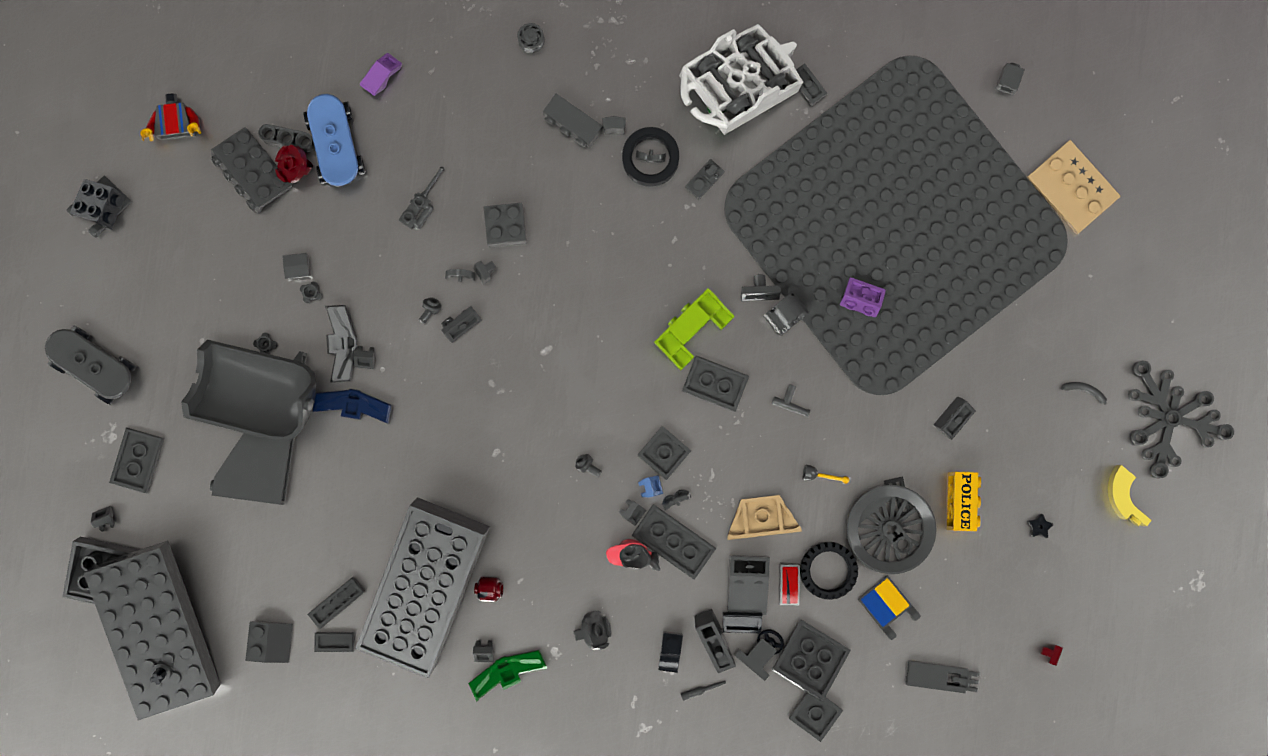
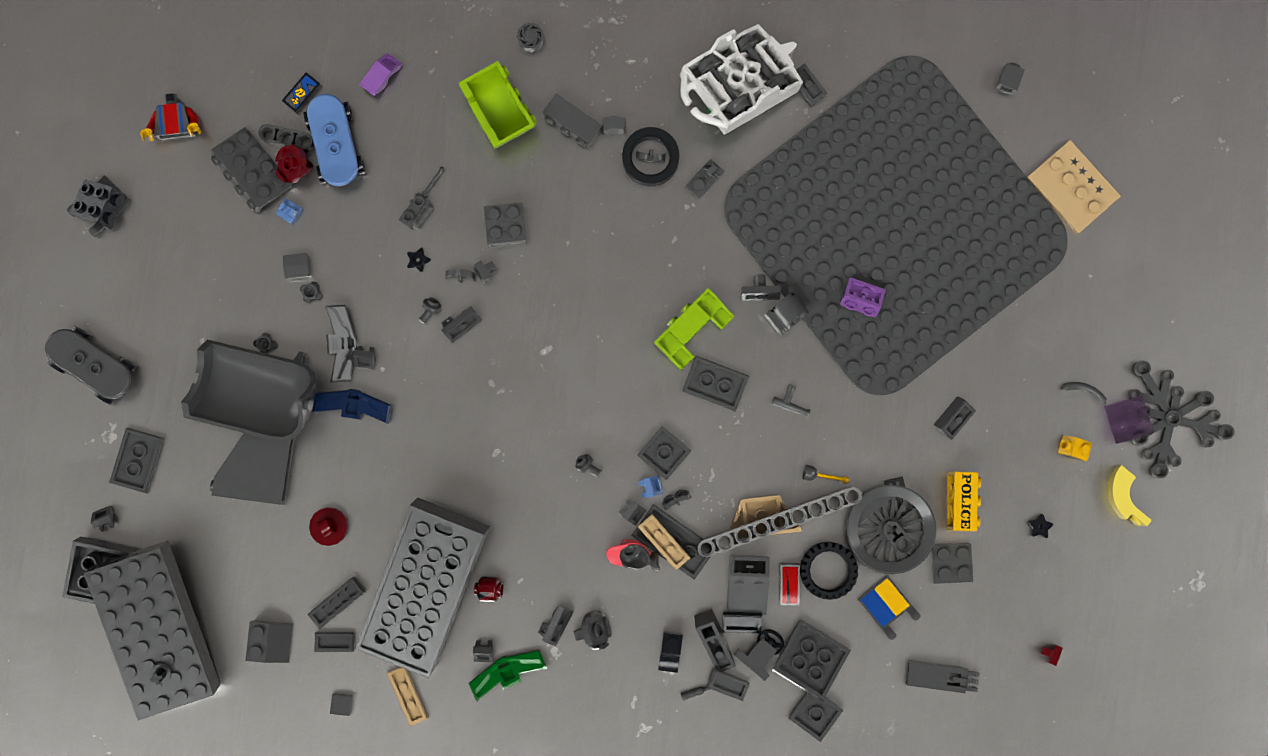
(289, 211): none -> medium blue tile
(301, 92): none -> tile
(328, 526): none -> dark red tile
(341, 704): none -> dark grey tile
(407, 695): none -> tan tile
(413, 263): none -> black plate
(497, 104): none -> lime cylinder
(558, 623): none -> dark grey hinge
(664, 542): none -> tan tile
(728, 684): none -> dark grey tile
(789, 522): none -> light grey beam
(952, 563): none -> dark grey plate
(1075, 447): none -> yellow bracket
(1129, 419): none -> clear purple slope

